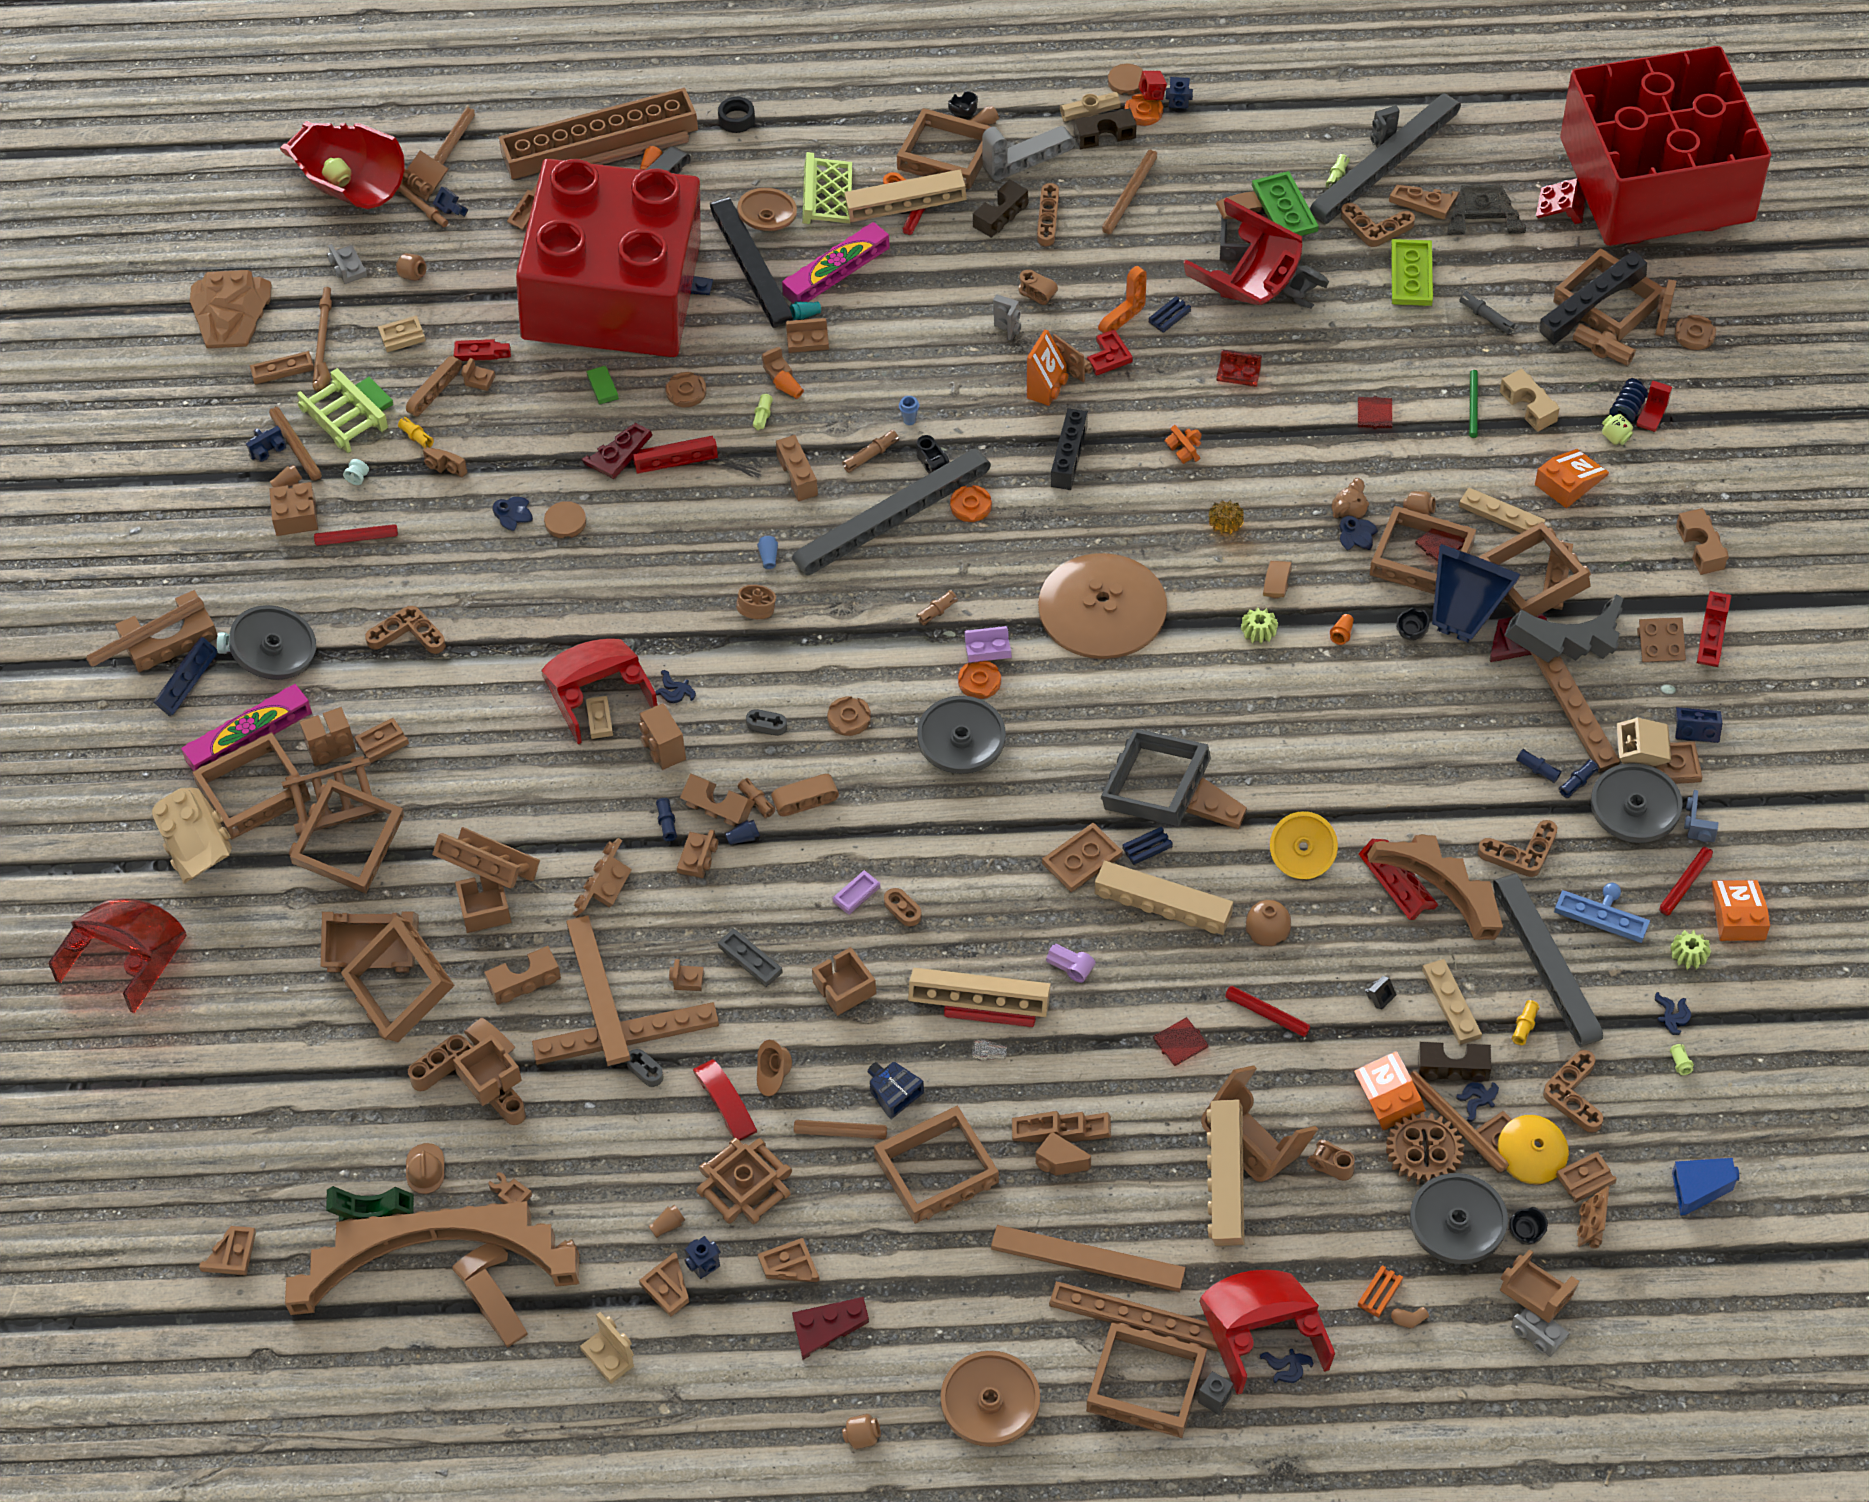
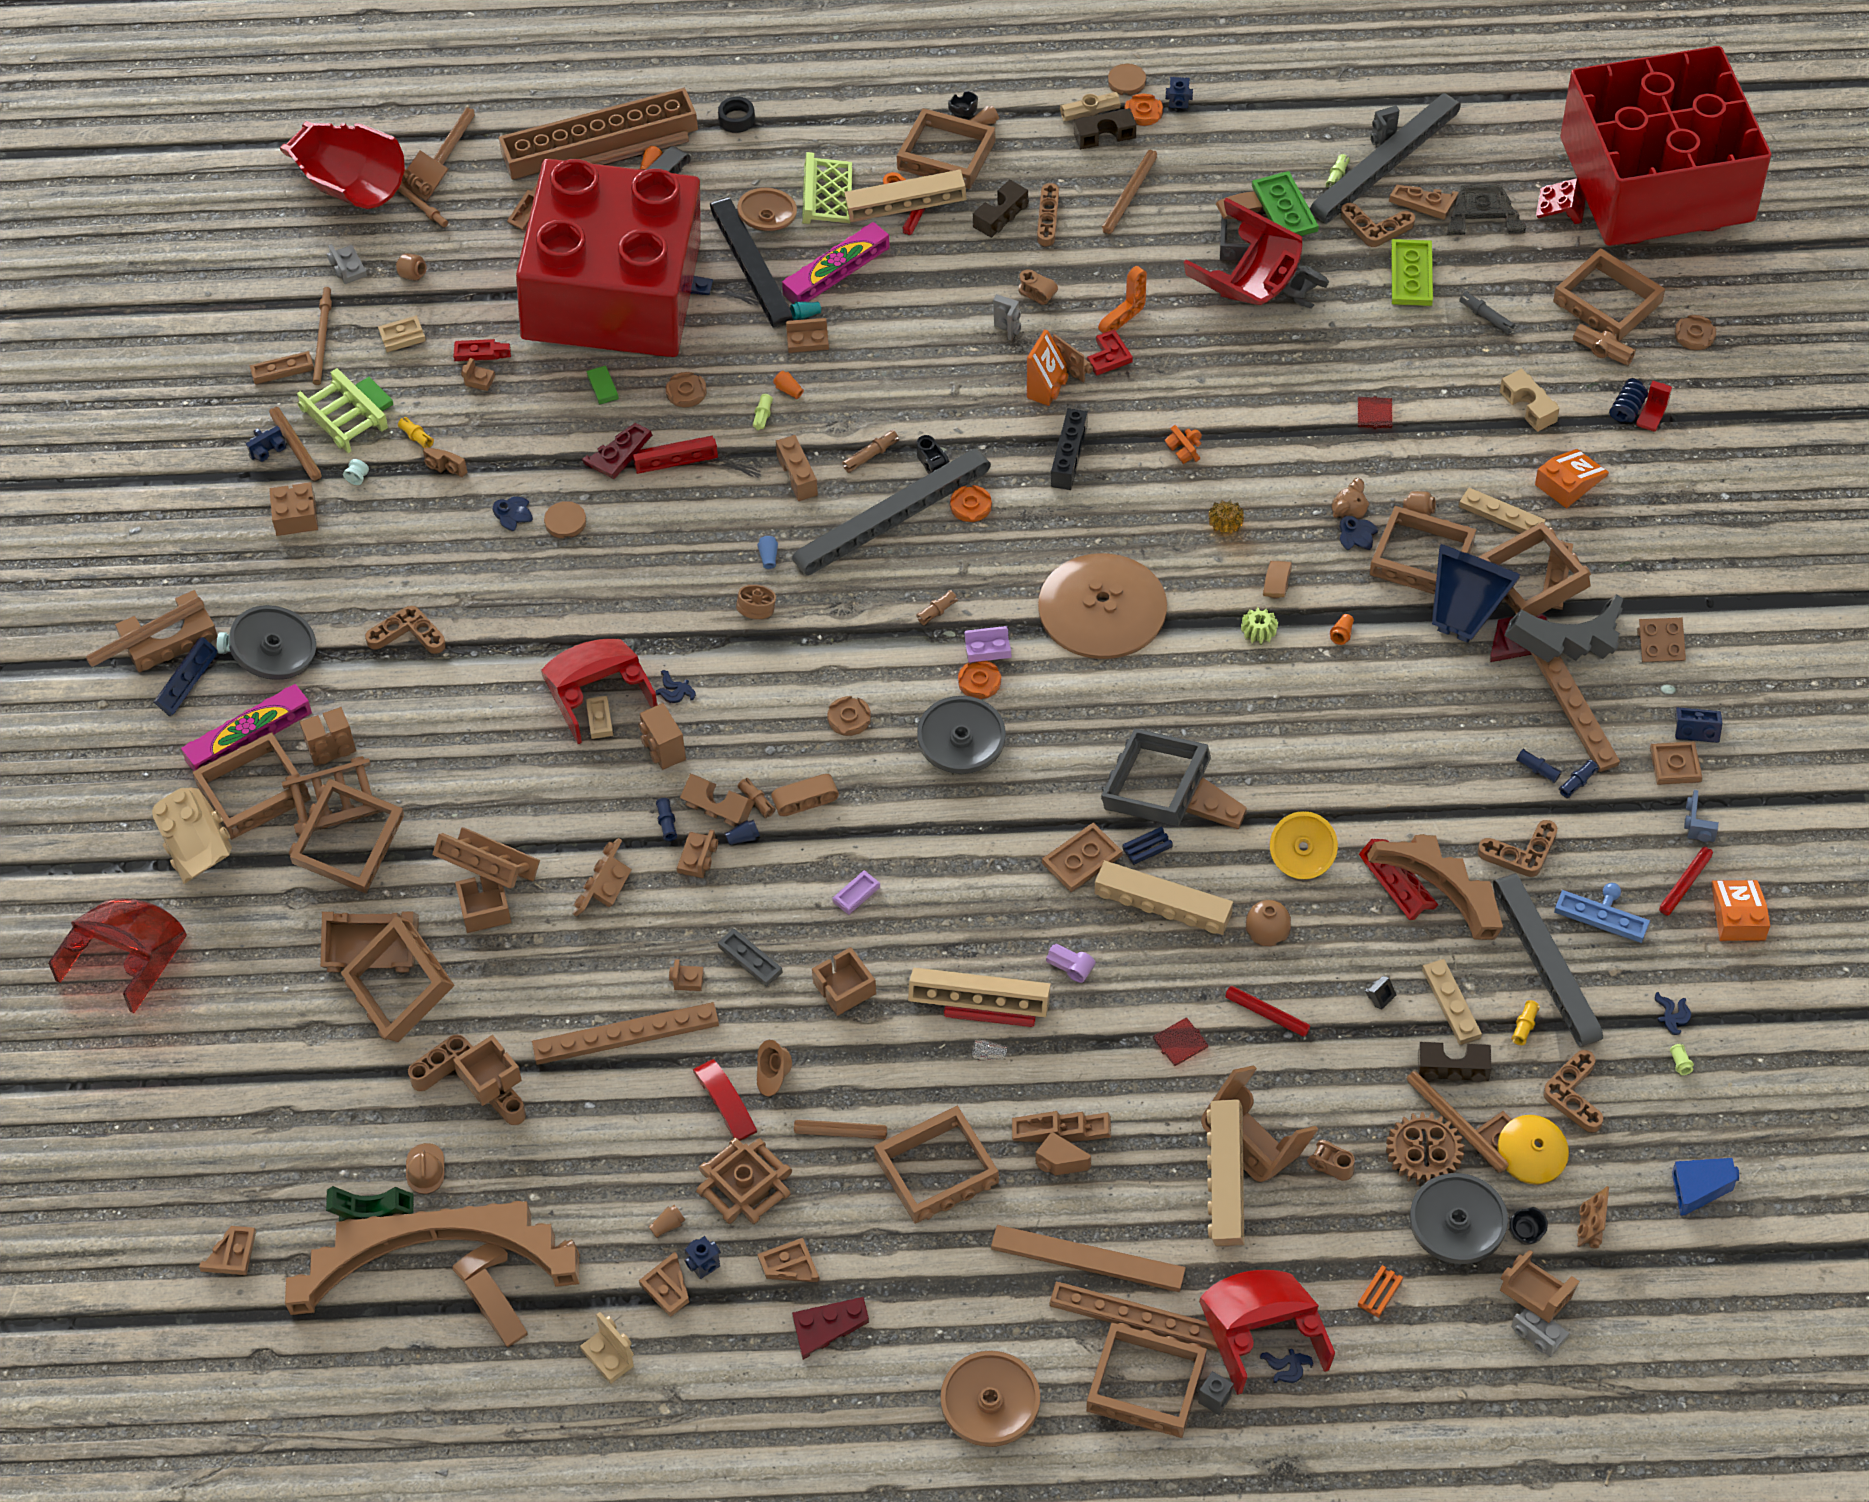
(229, 306): medium nougat wedge -> none
(288, 476): medium nougat cone -> none
(324, 378): medium nougat arm -> none
(336, 172): yellowish green head -> none
(356, 534): red axle -> none
(381, 740): medium nougat plate -> none
(433, 386): medium nougat beam -> none
(448, 203): dark blue plate -> none
(483, 1029): medium nougat slope -> none
(508, 985): medium nougat arch -> none
(510, 1191): medium nougat plate -> none
(598, 990): medium nougat tile -> none
(647, 1064): dark grey beam -> none
(766, 722): dark grey beam -> none
(774, 362): medium nougat bracket -> none
(861, 1431): medium nougat head -> none
(894, 1087): dark blue torso -> none
(904, 908): medium nougat plate -> none
(909, 408): medium blue cone -> none
(1005, 161): light grey beam -> none
(1152, 85): red brick -> none
(1167, 312): dark blue tile -> none
(1239, 368): clear red bracket -> none
(1390, 1090): orange slope -> none
(1409, 1319): medium nougat arm -> none
(1413, 624): black hair -> none
(1434, 538): clear red piece -> none
(1473, 408): green bar -> none
(1484, 1097): dark blue piece -> none
(1586, 1177): medium nougat plate -> none
(1617, 429): yellowish green head -> none
(1620, 276): black arch -> none
(1636, 802): dark grey dish -> none
(1643, 742): tan slope -> none
(1664, 306): medium nougat wing -> none
(1690, 949): yellowish green gear -> none
(1698, 527): medium nougat arch -> none
(1713, 629): red slope -> none

